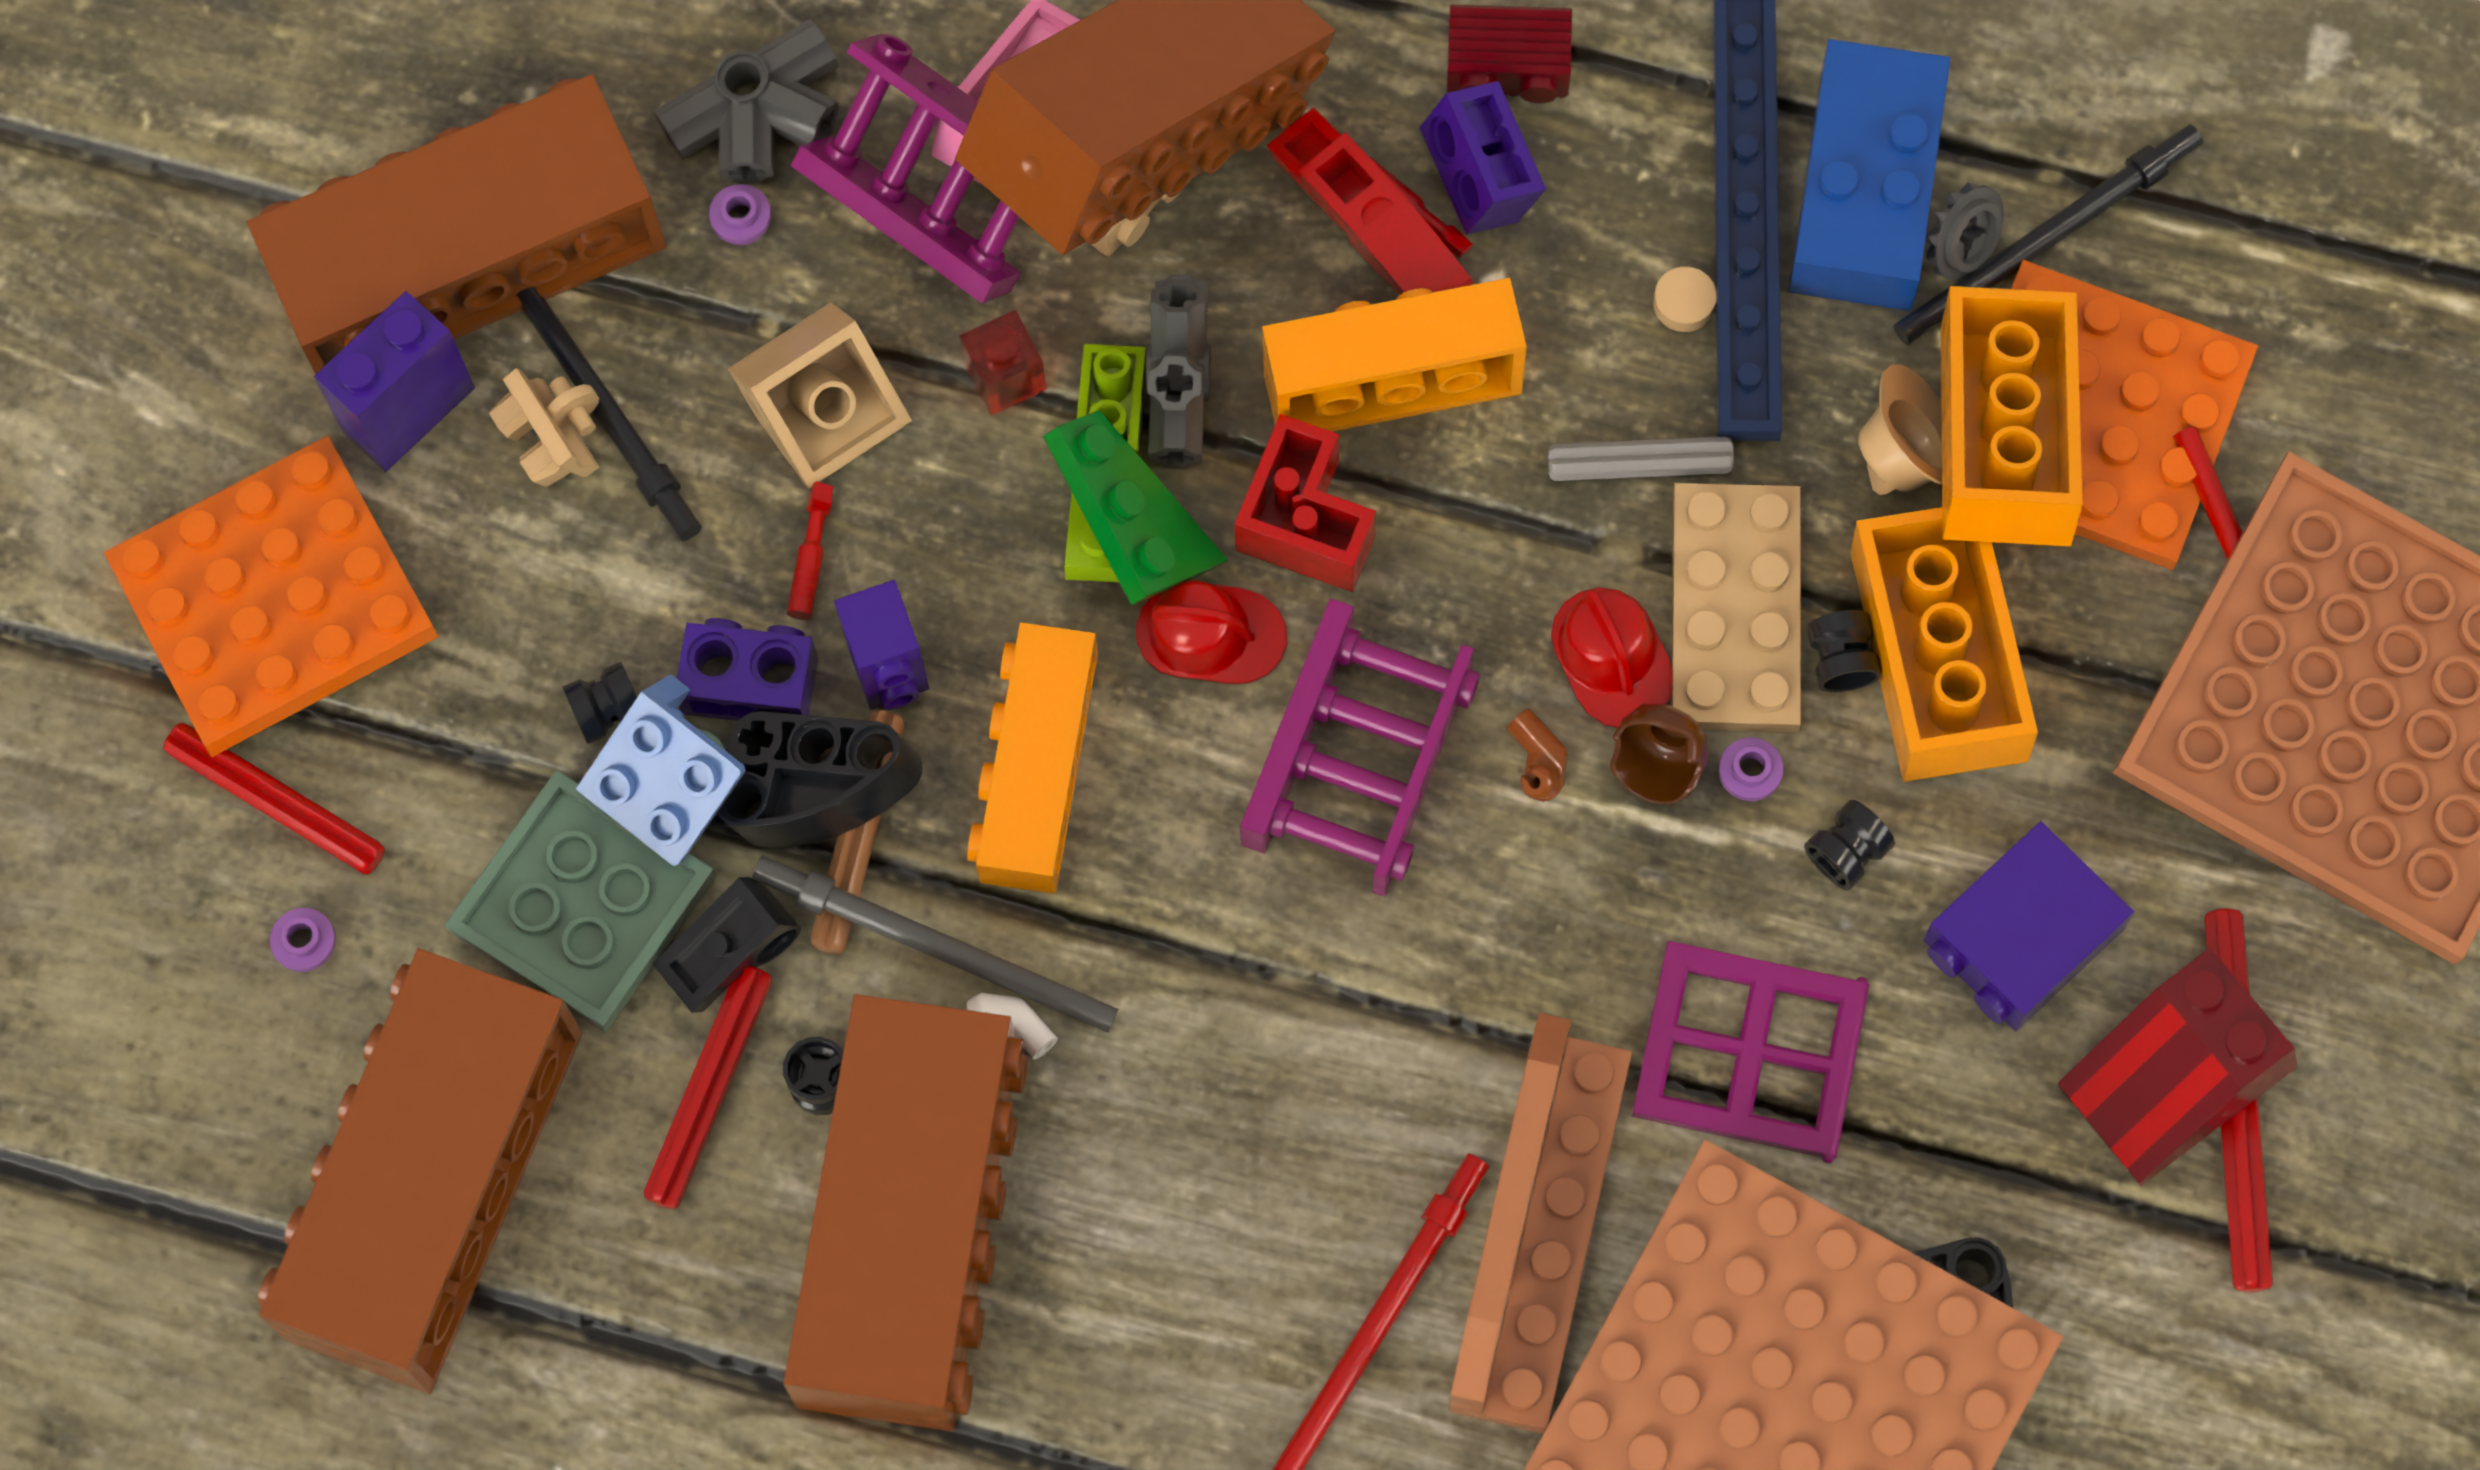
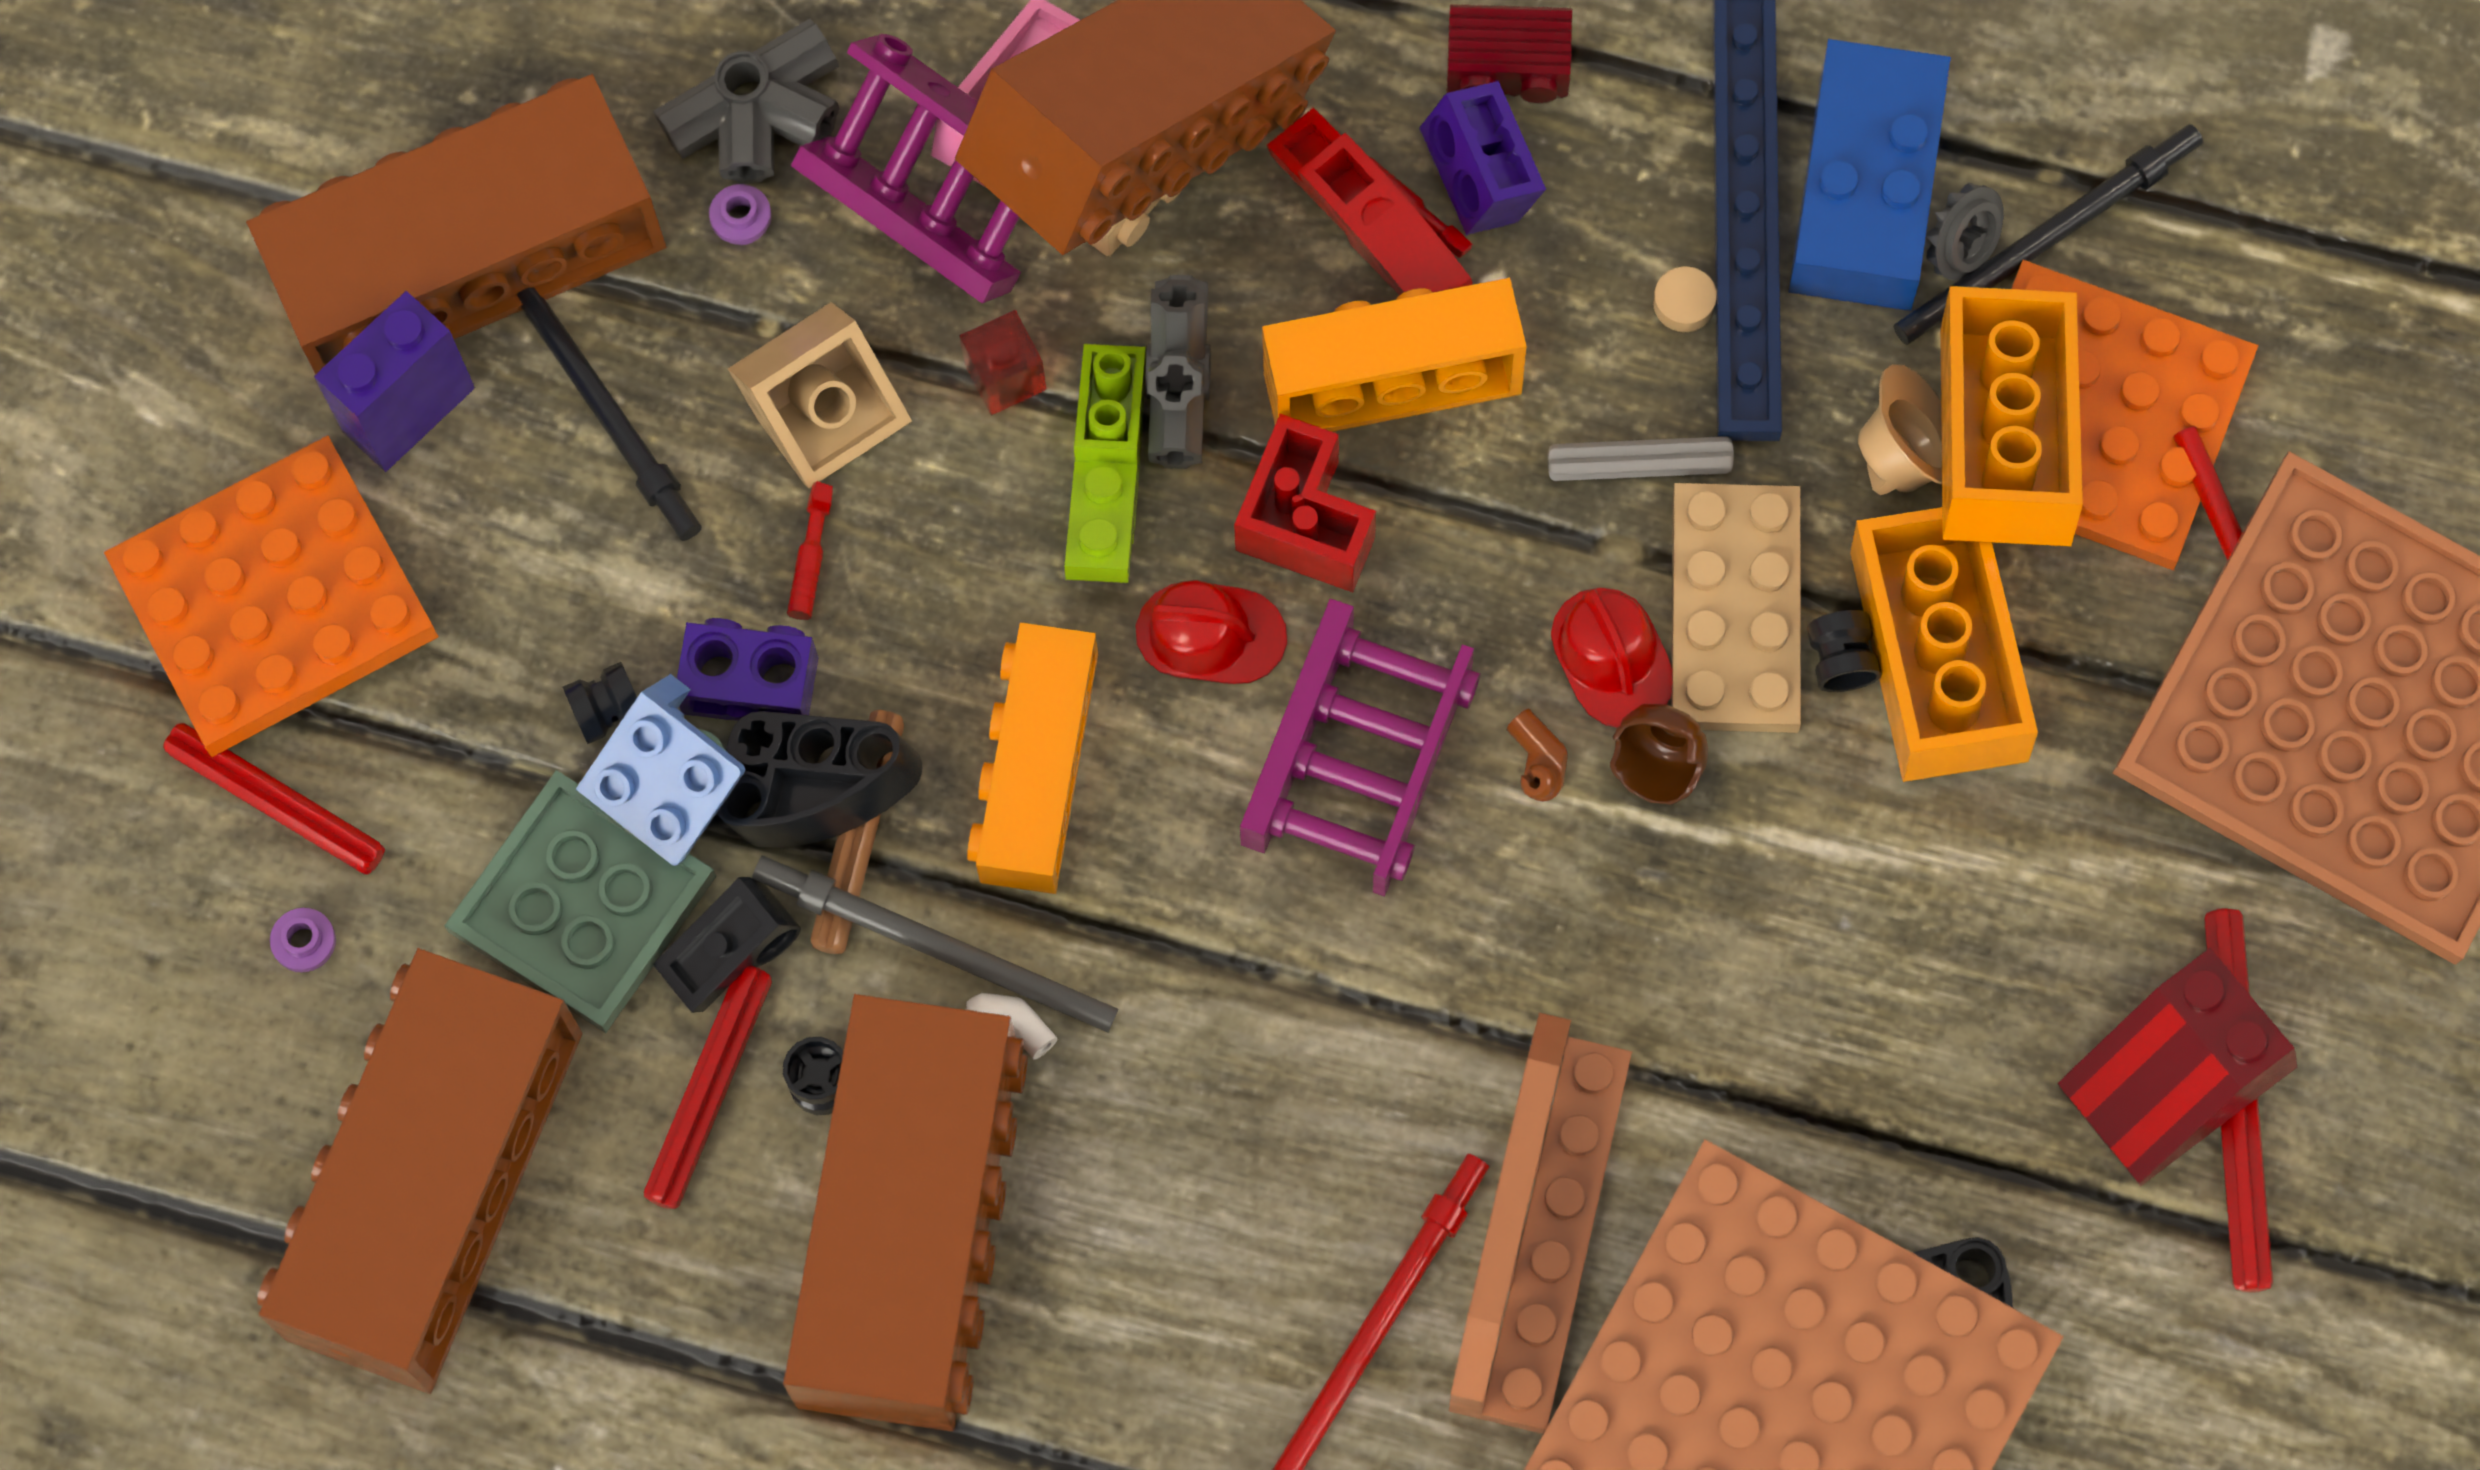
(534, 407): tan hips -> none
(882, 646): dark purple brick -> none
(1130, 511): green wing -> none
(1750, 787): medium lavender plate -> none
(1751, 1050): magenta window -> none
(1845, 848): black wheel -> none
(2026, 927): dark purple brick -> none

